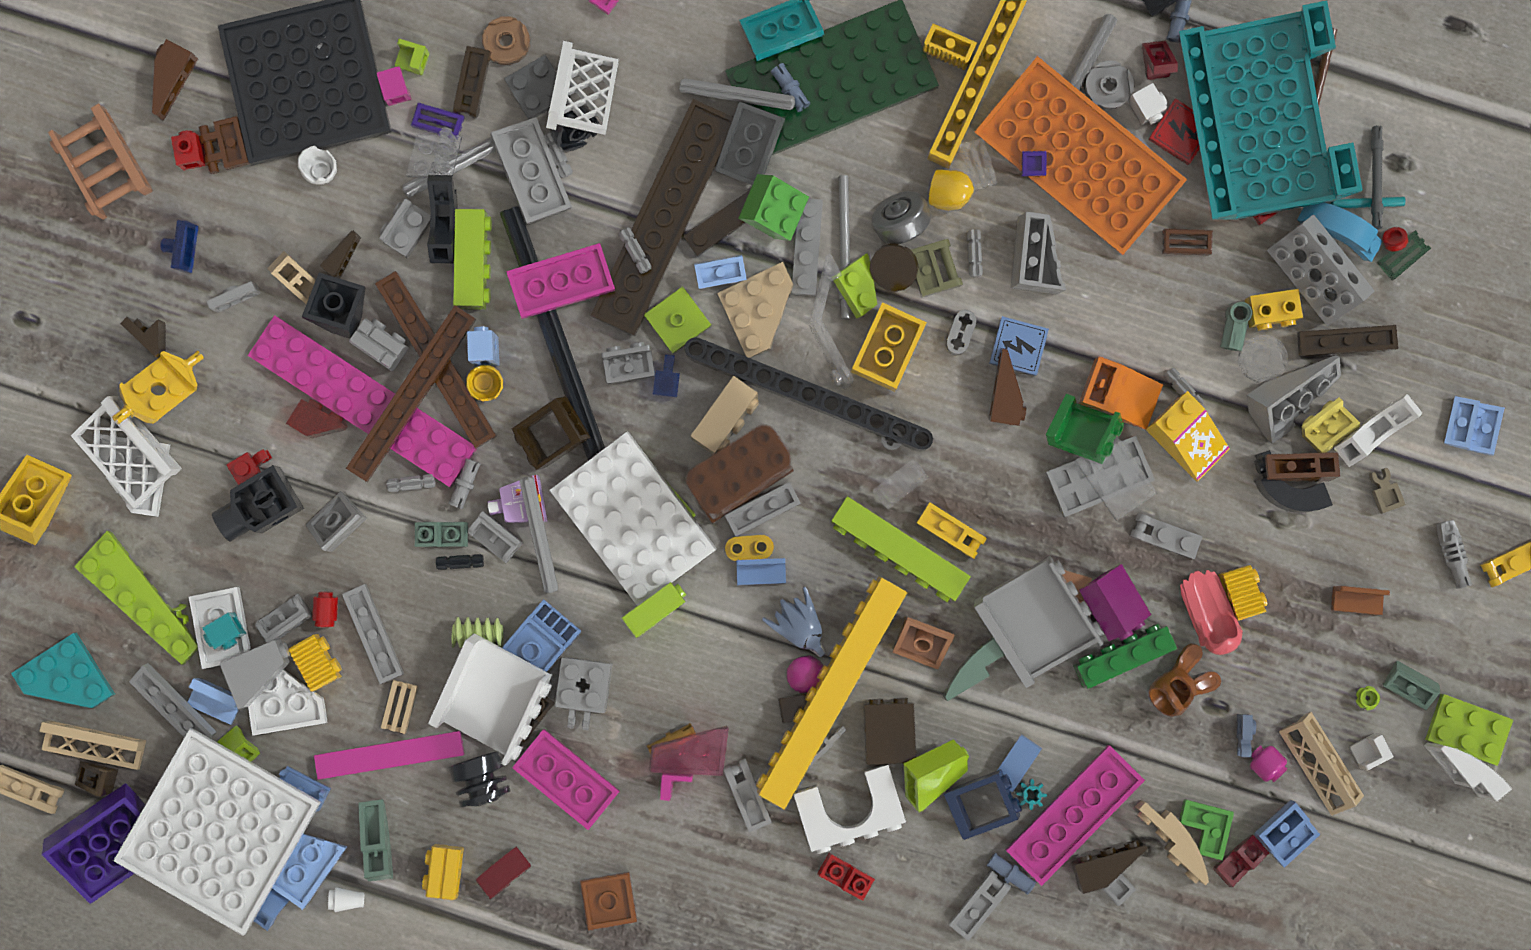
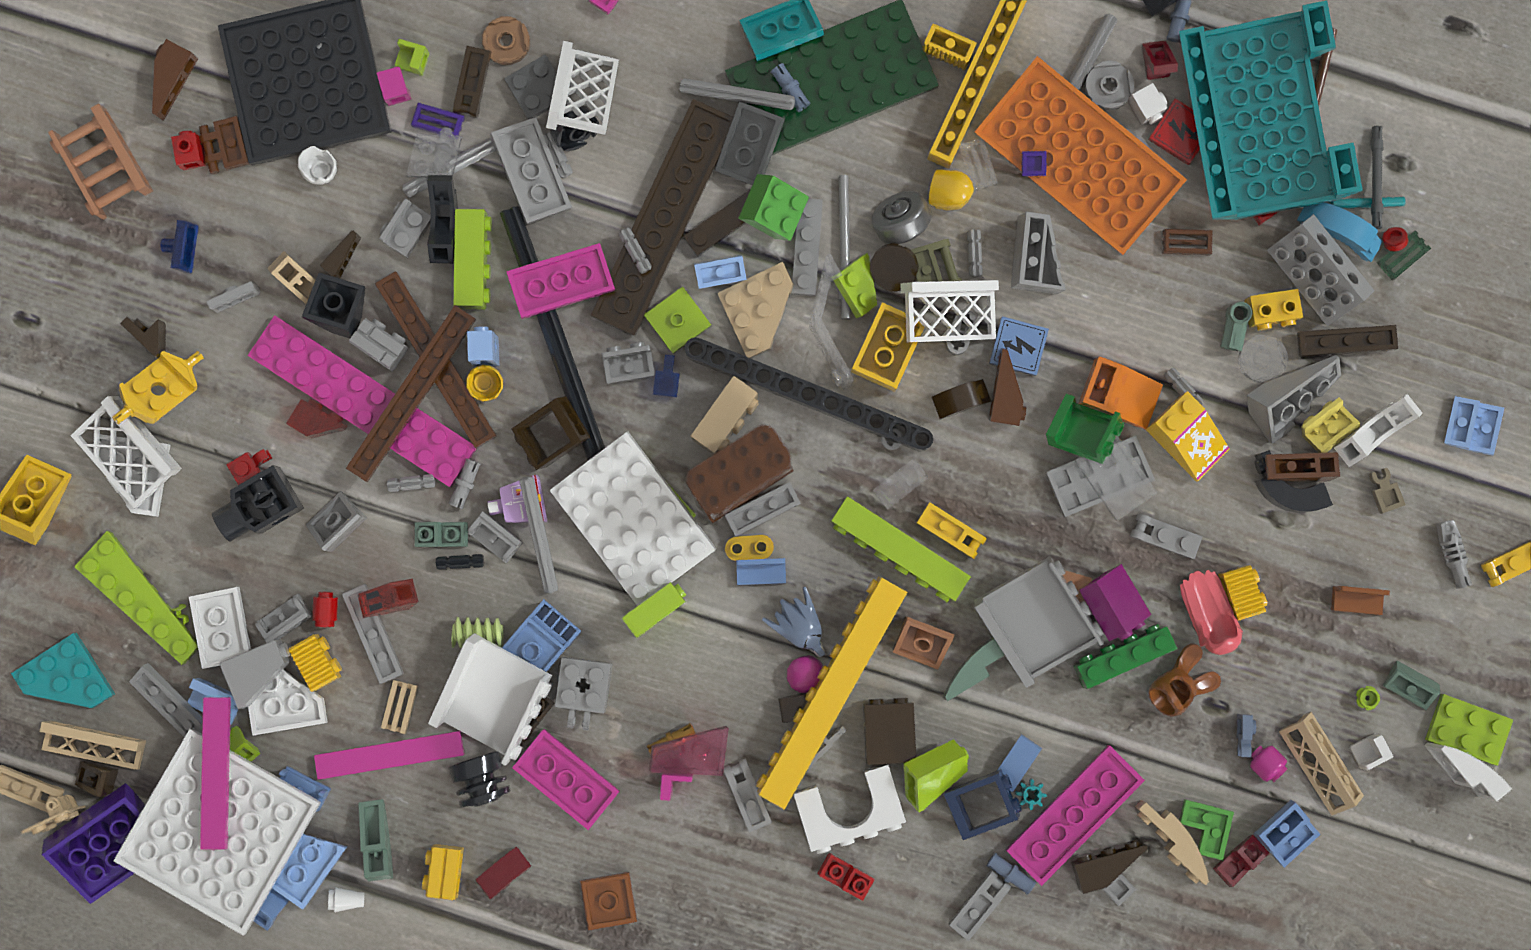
(59, 809): none -> tan hinge
(215, 773): none -> dark pink tile
(224, 632): teal brick -> none
(388, 598): none -> clear red slope
(944, 290): none -> white fence
(961, 398): none -> dark brown brick

